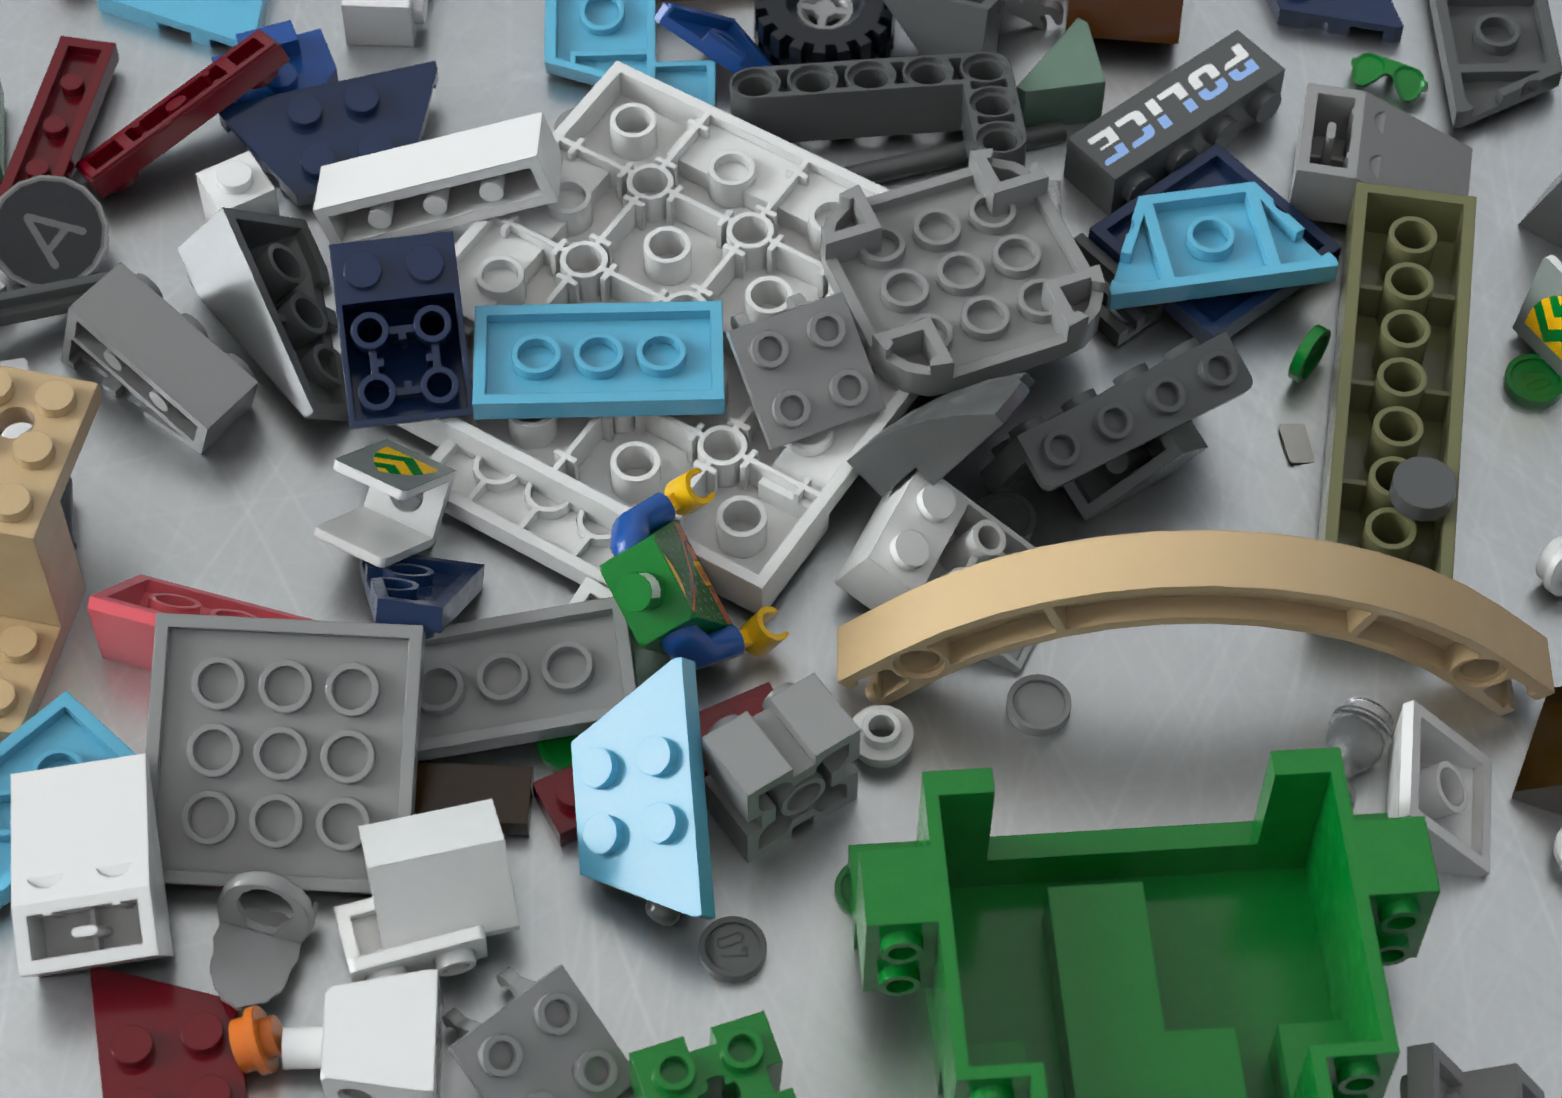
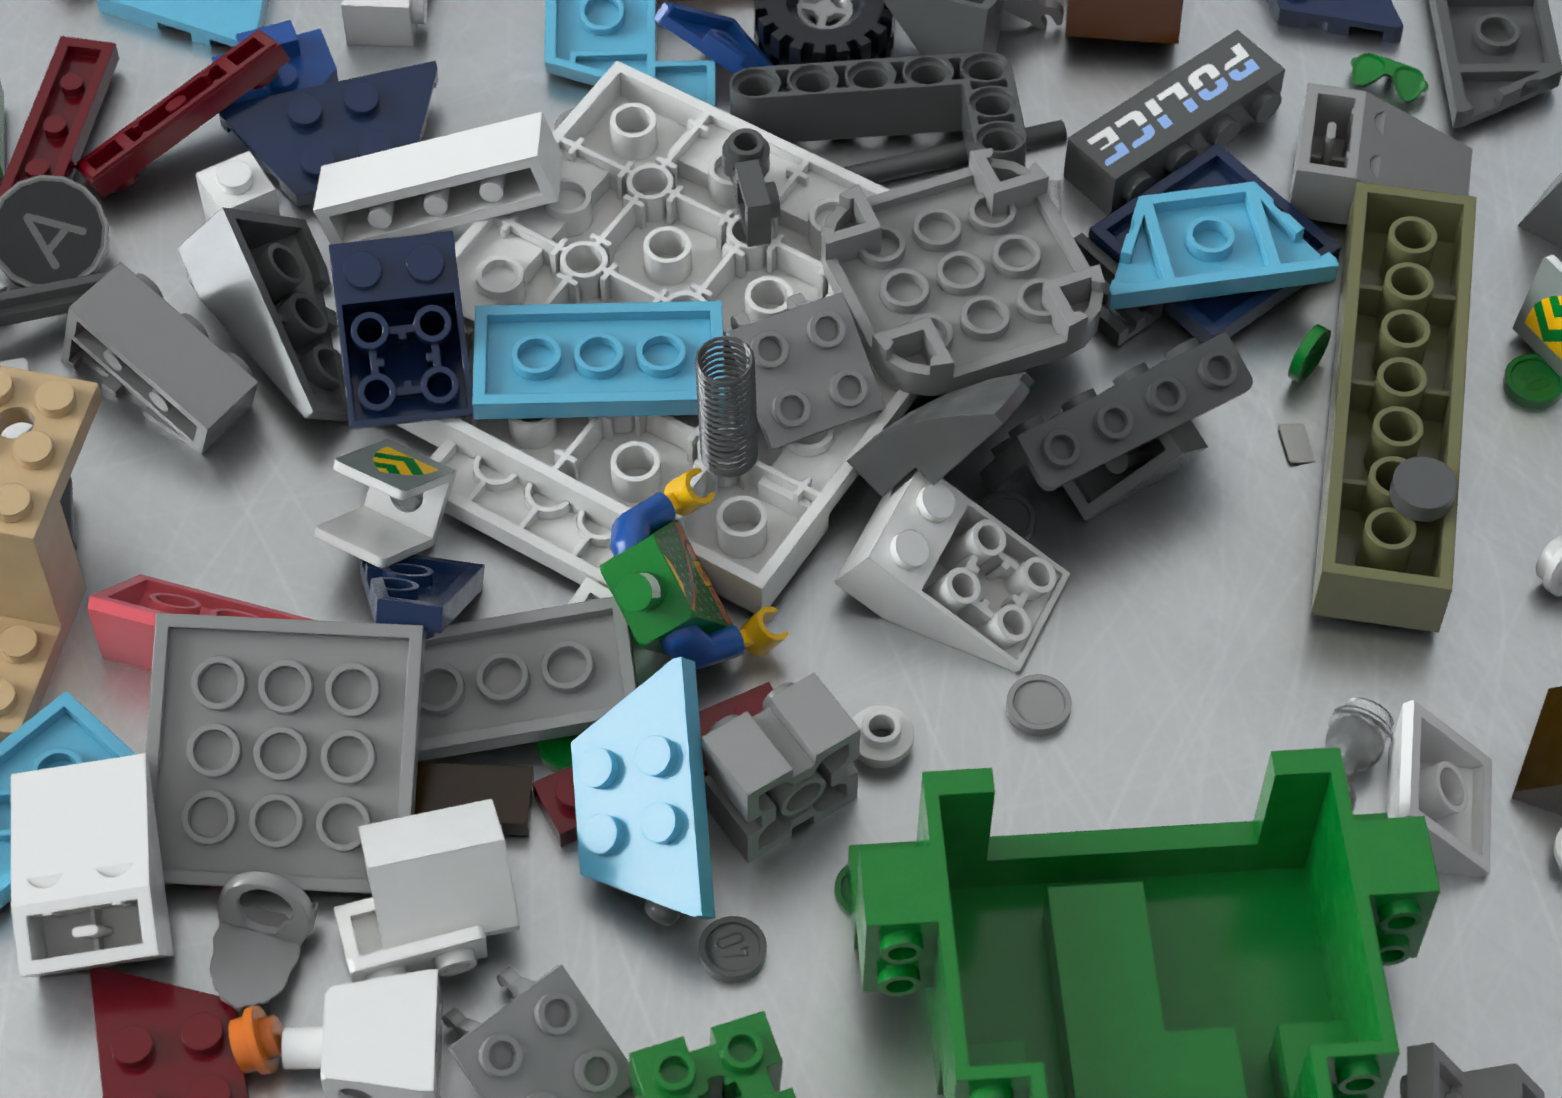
(744, 404): none -> dark grey piece
(746, 164): none -> dark grey plate
(1065, 81): sand green slope -> none
(1195, 580): tan piece -> none

